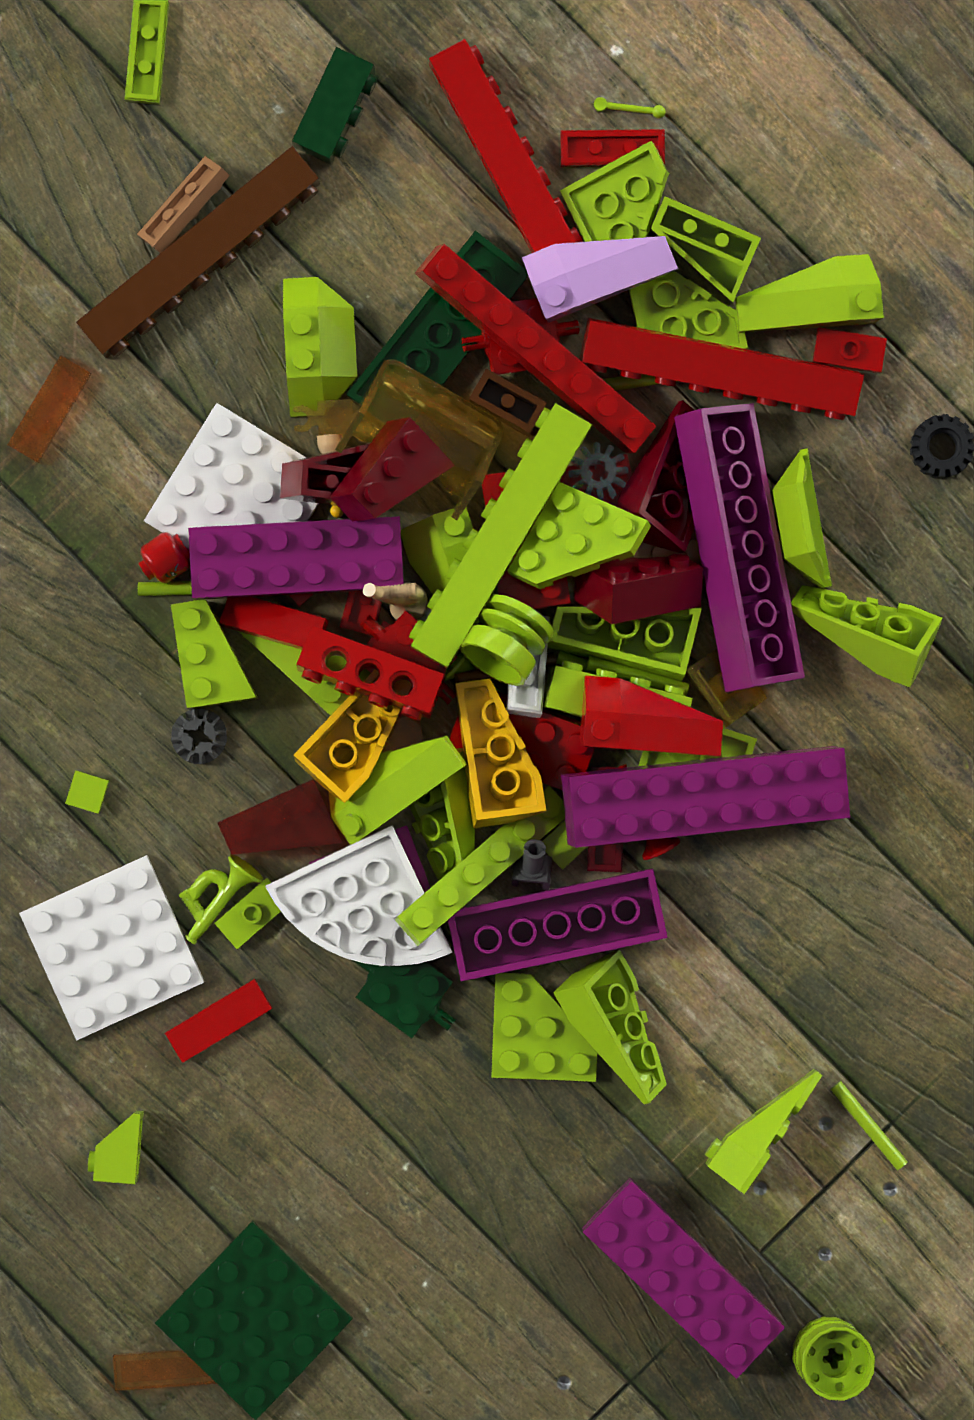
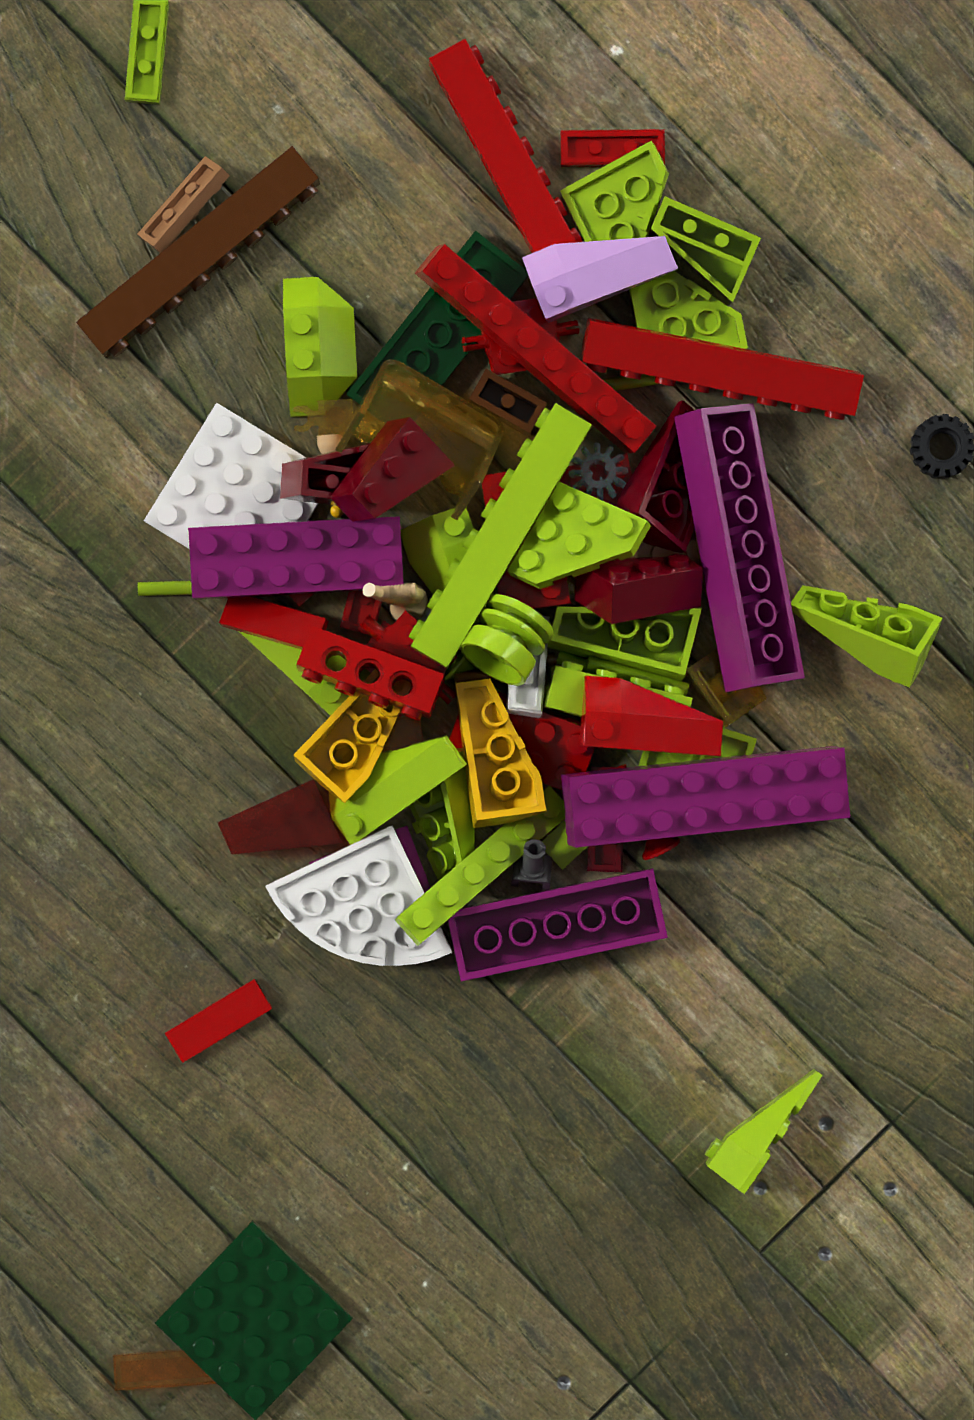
(49, 409): clear orange tile -> none
(87, 792): lime tile -> none
(112, 947): white plate -> none
(118, 1154): lime slope -> none
(164, 557): red head -> none
(205, 751): dark grey gear -> none
(206, 658): lime wedge -> none
(240, 875): lime piece -> none
(248, 915): lime plate -> none
(335, 106): dark green brick -> none
(406, 995): dark green plate -> none
(535, 1035): lime plate -> none
(601, 105): lime hinge -> none
(606, 1013): lime wedge -> none
(683, 1278): magenta brick -> none
(800, 522): lime wedge -> none
(823, 295): lime wedge -> none
(849, 350): red plate -> none
(849, 1369): lime wheel -> none
(869, 1125): lime bar -> none

